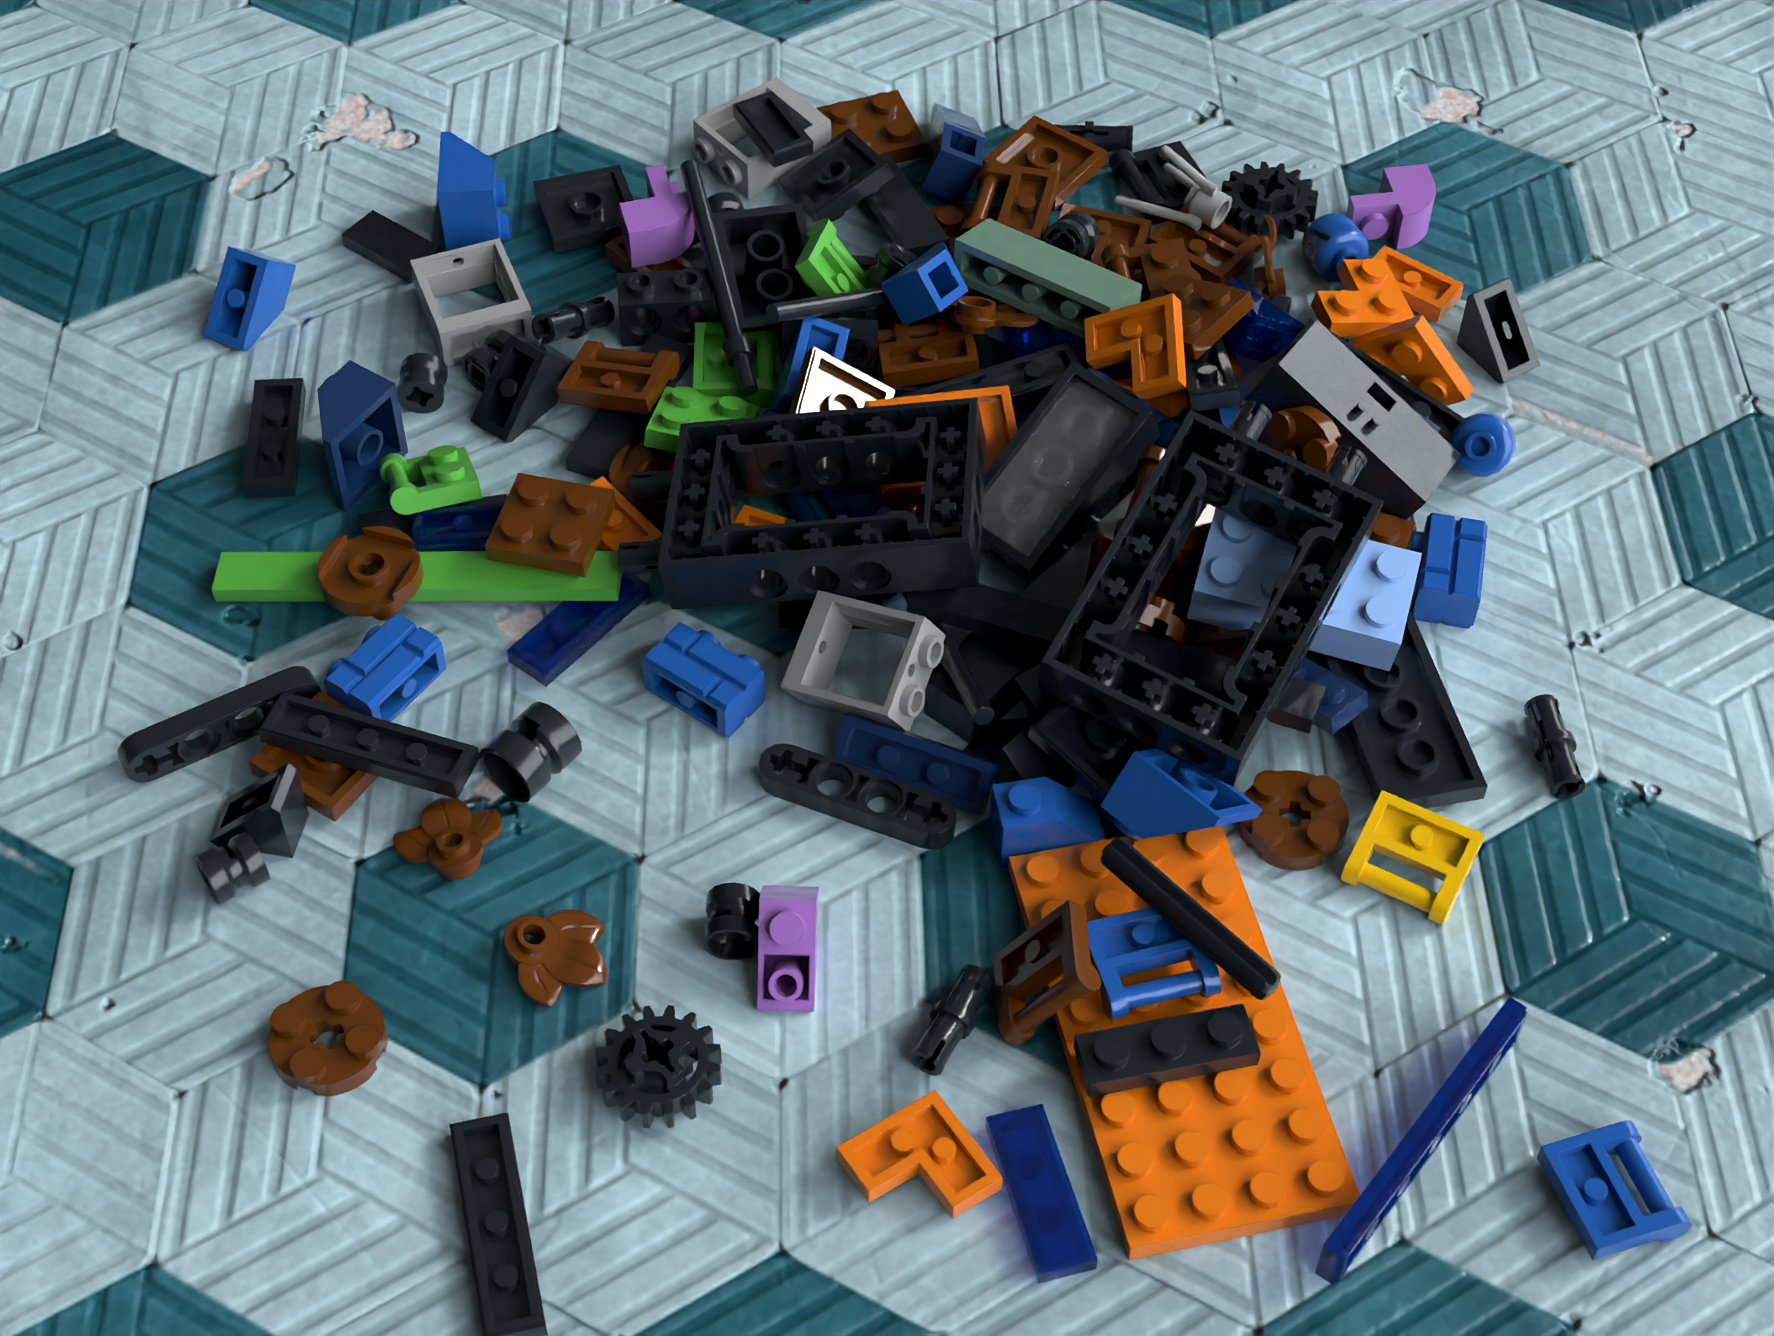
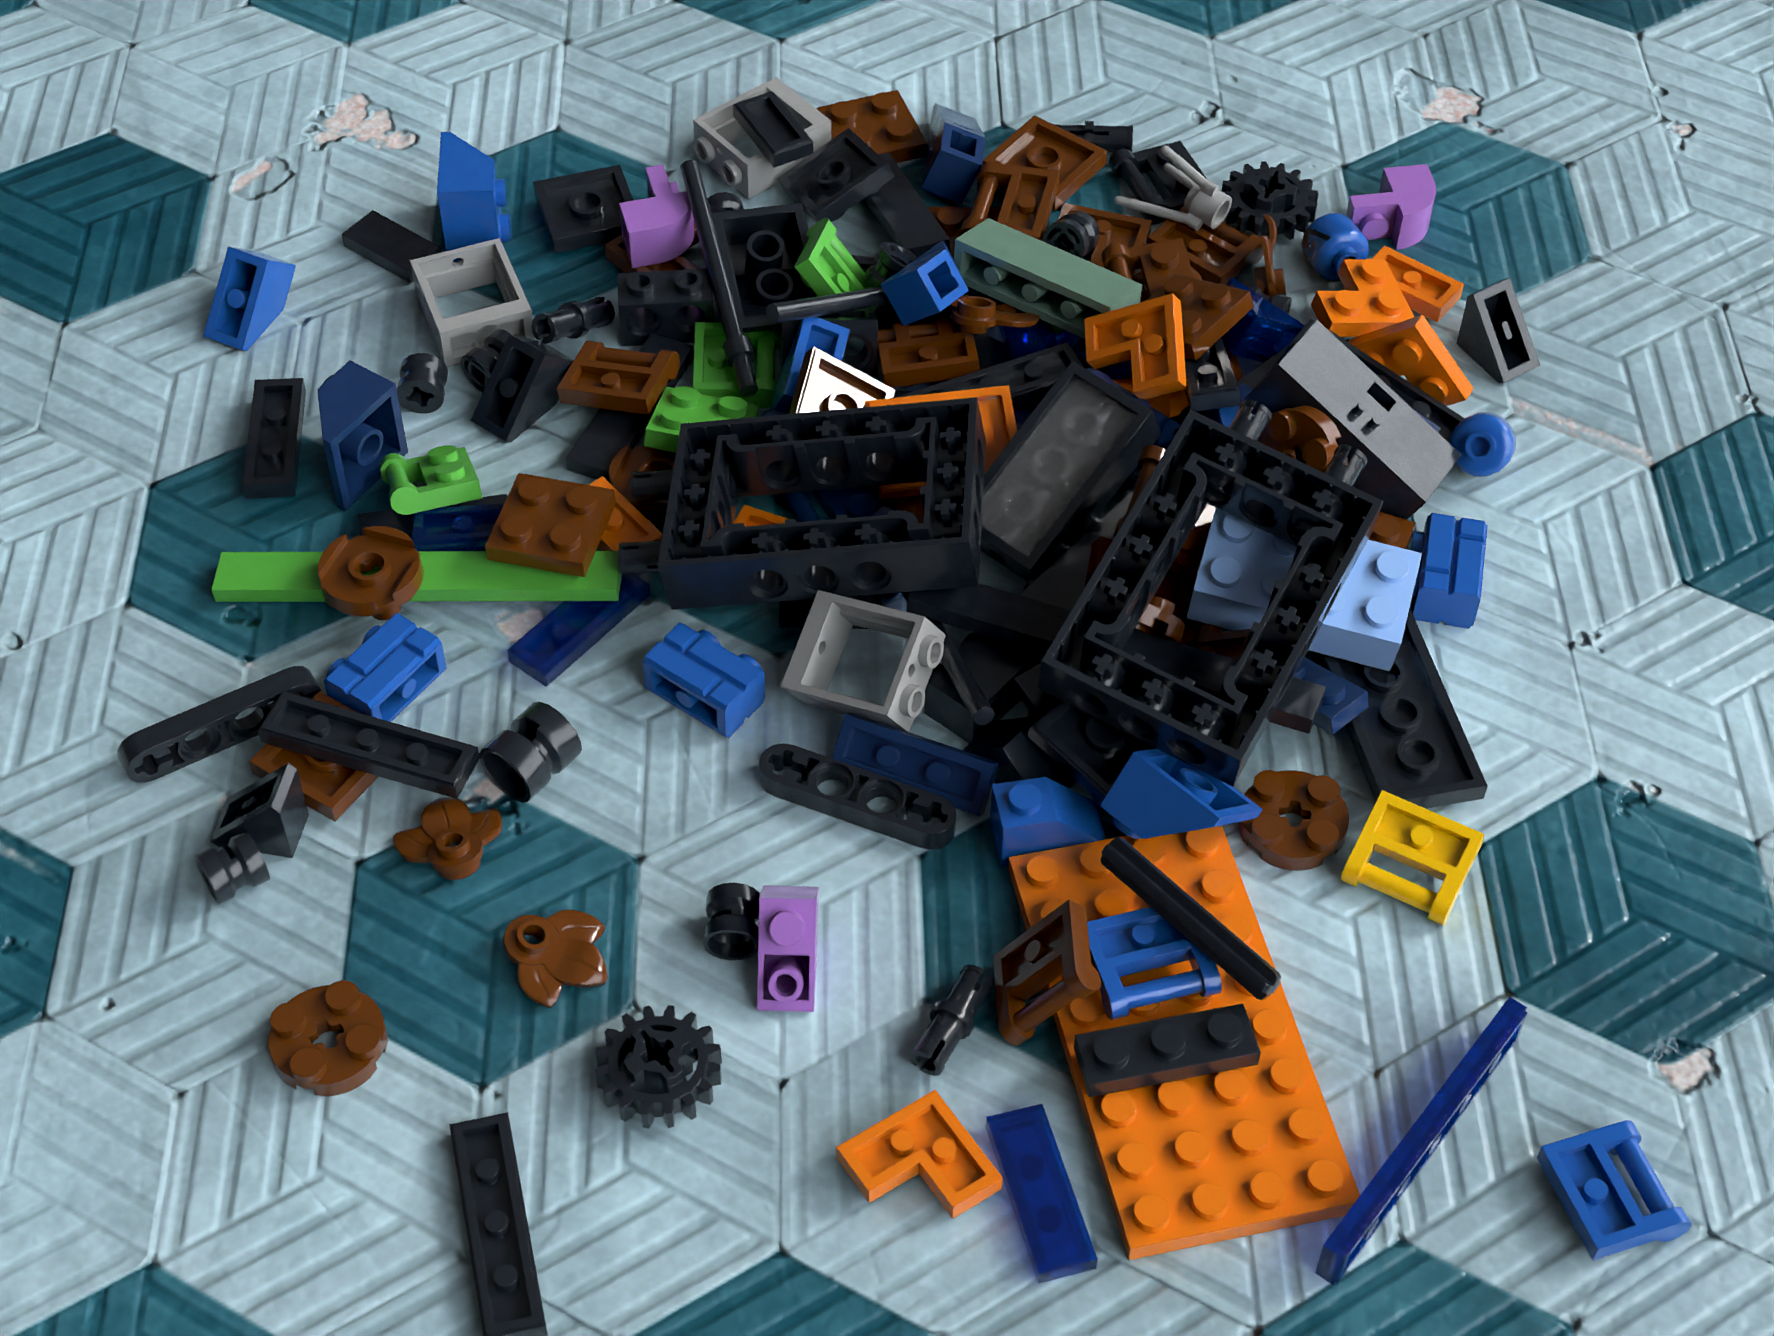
(1554, 746): black pin -> none

